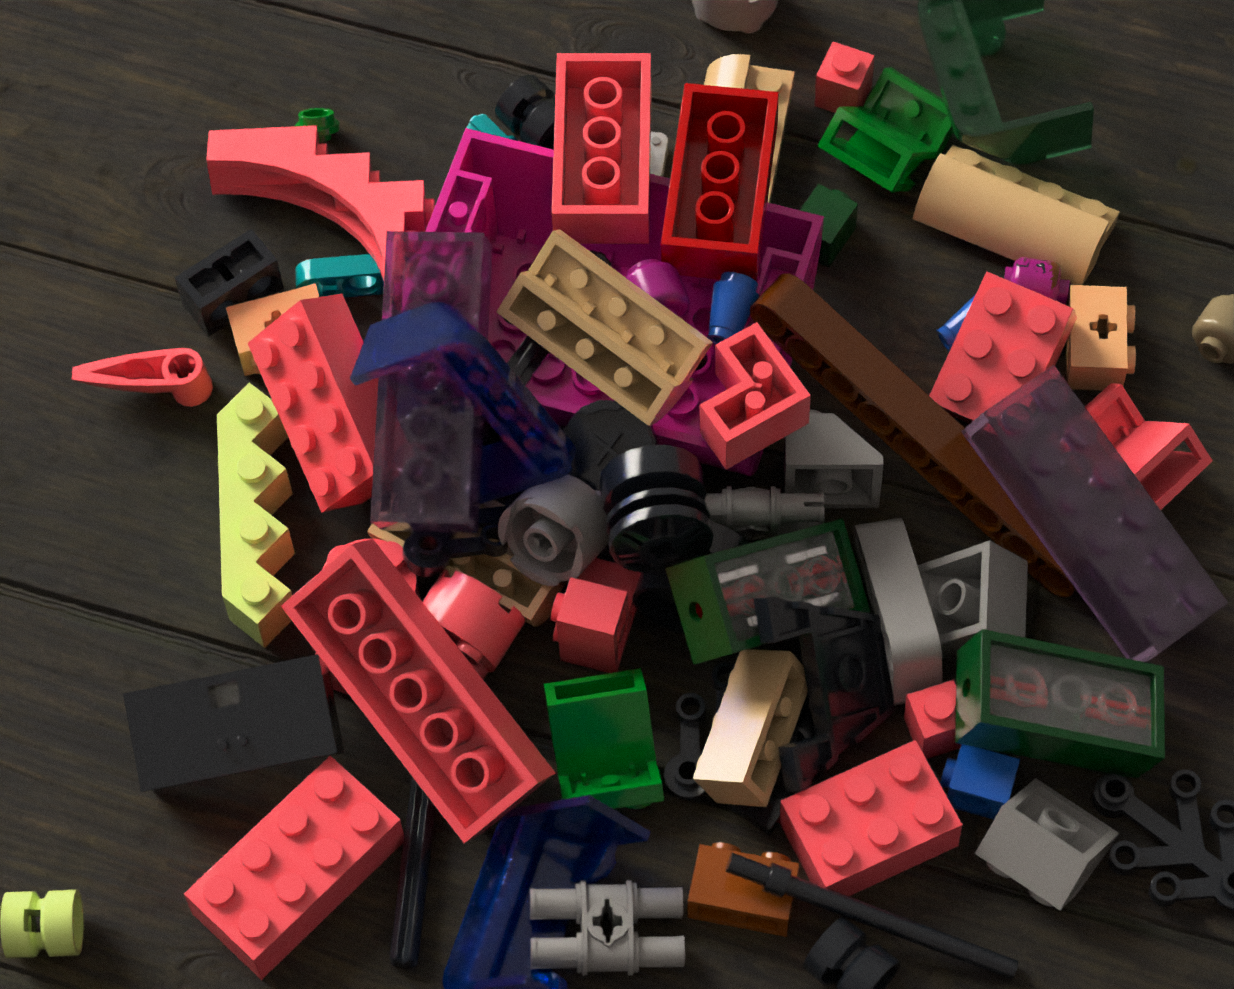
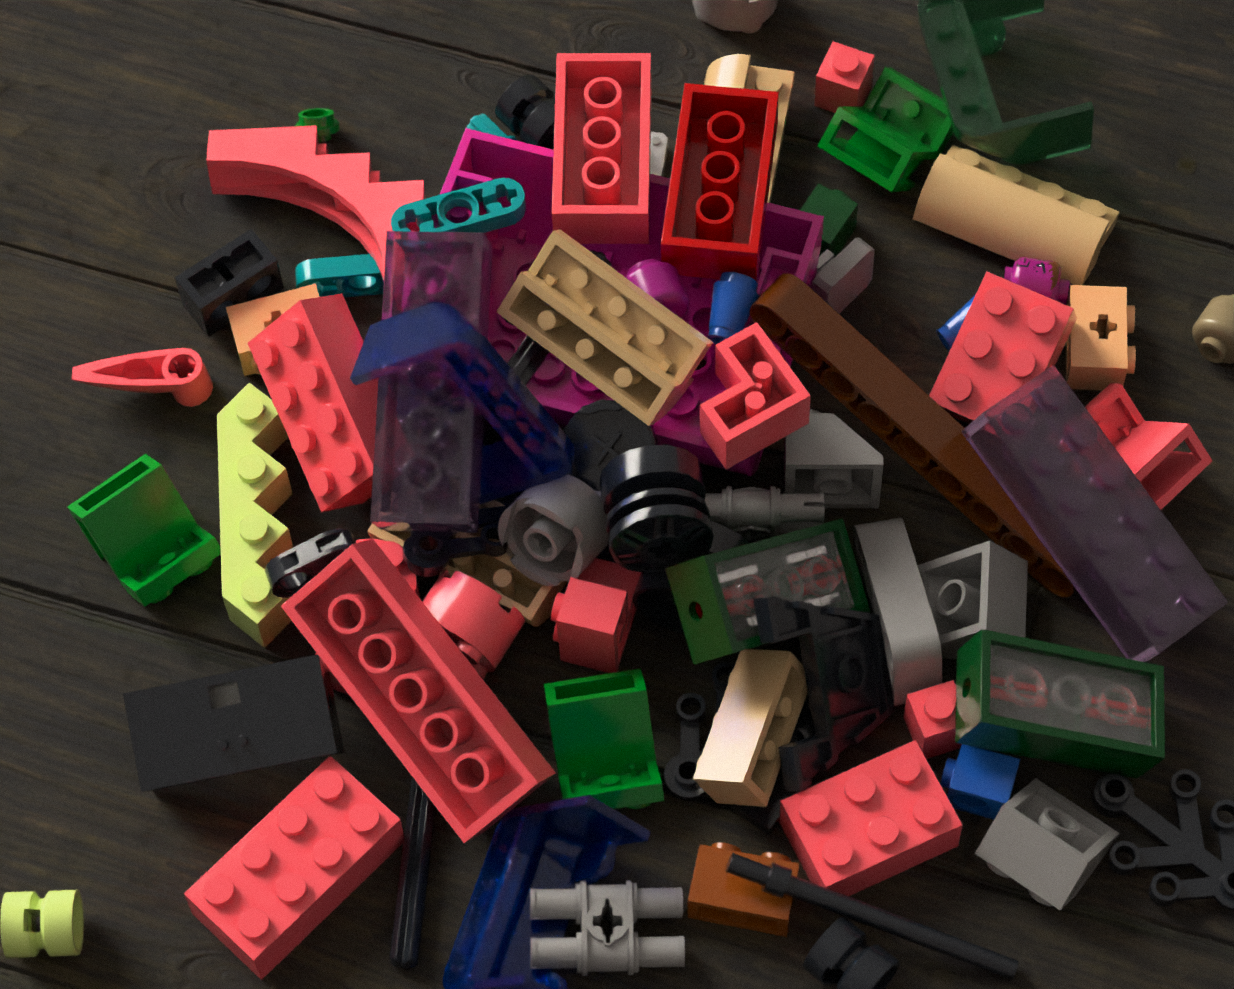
(144, 531): none -> green piece
(300, 564): none -> black piece
(468, 197): none -> teal beam
(845, 276): none -> light grey piece

